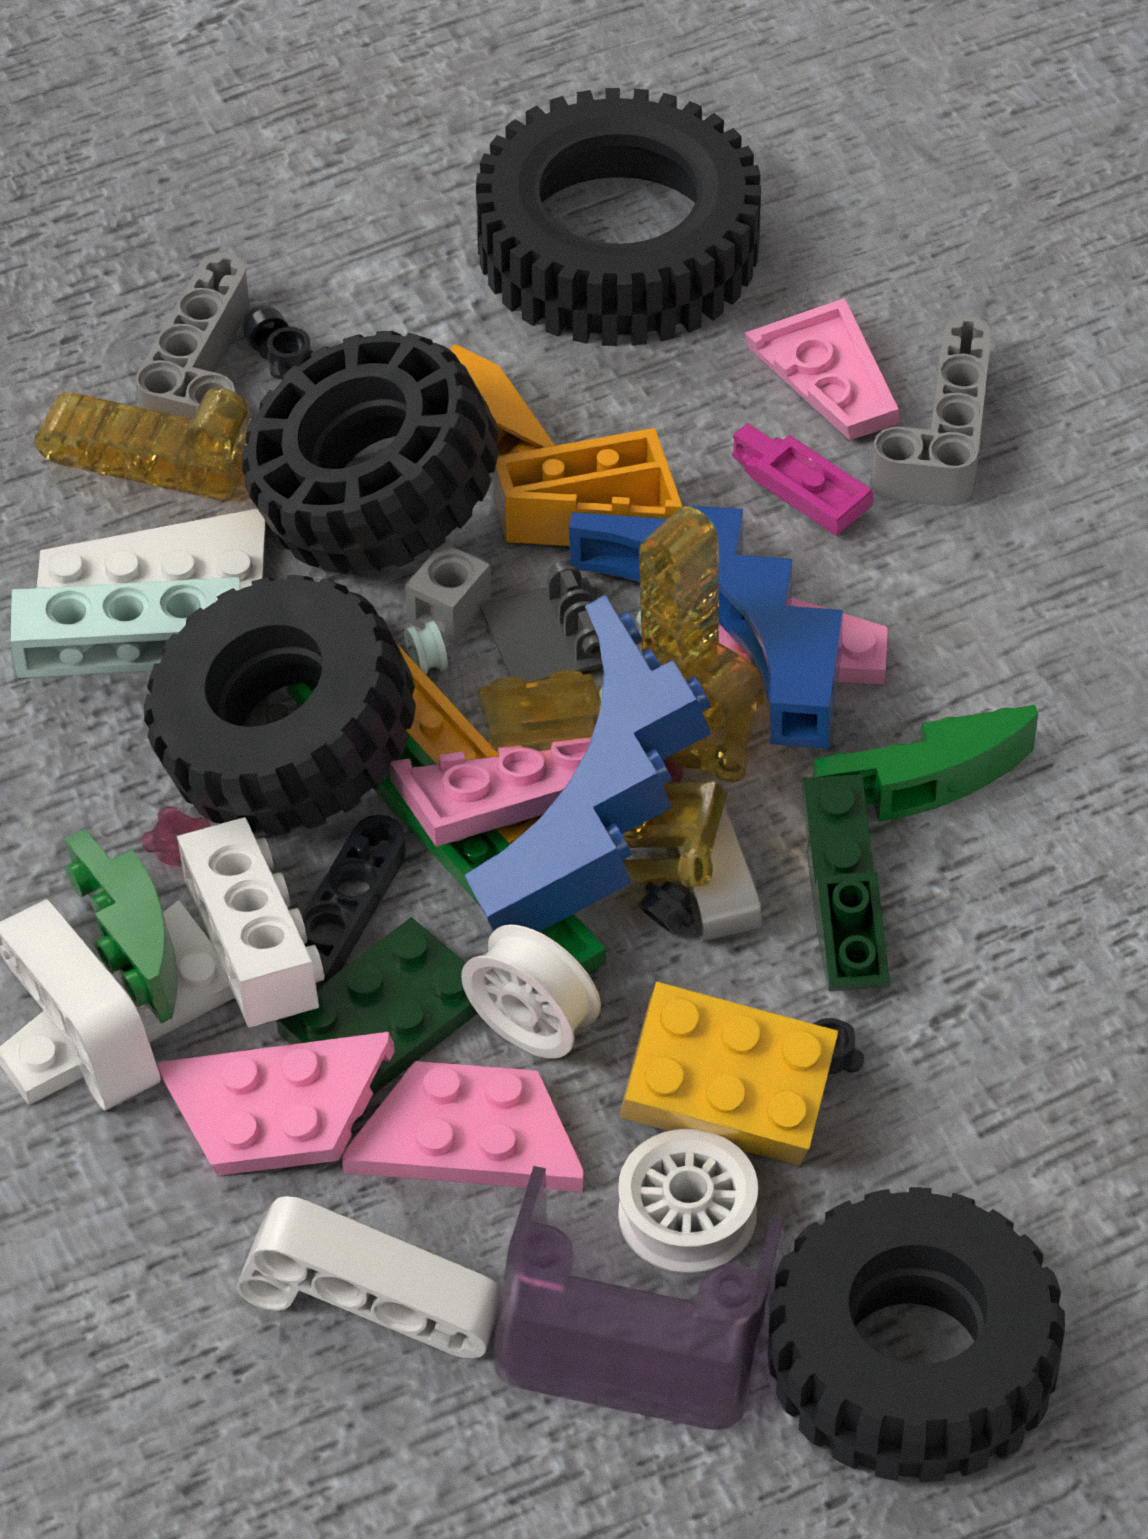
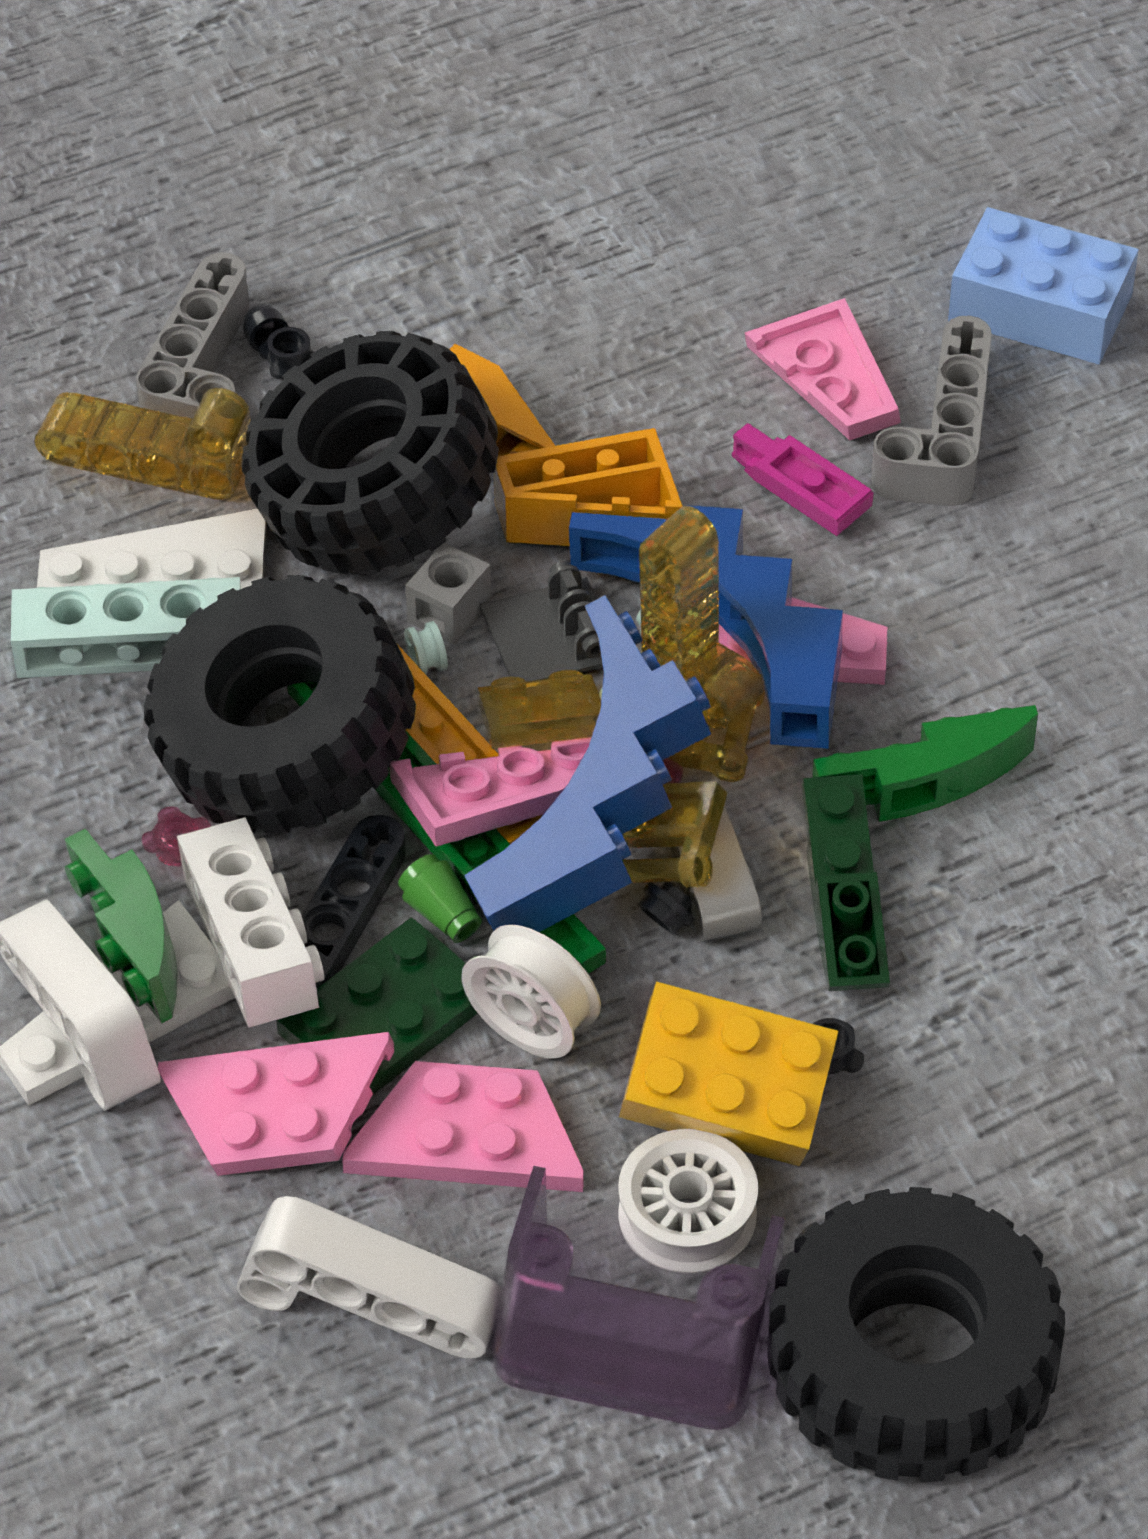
(439, 897): none -> bright green cone
(616, 285): black tyre -> none
(1044, 284): none -> light blue brick

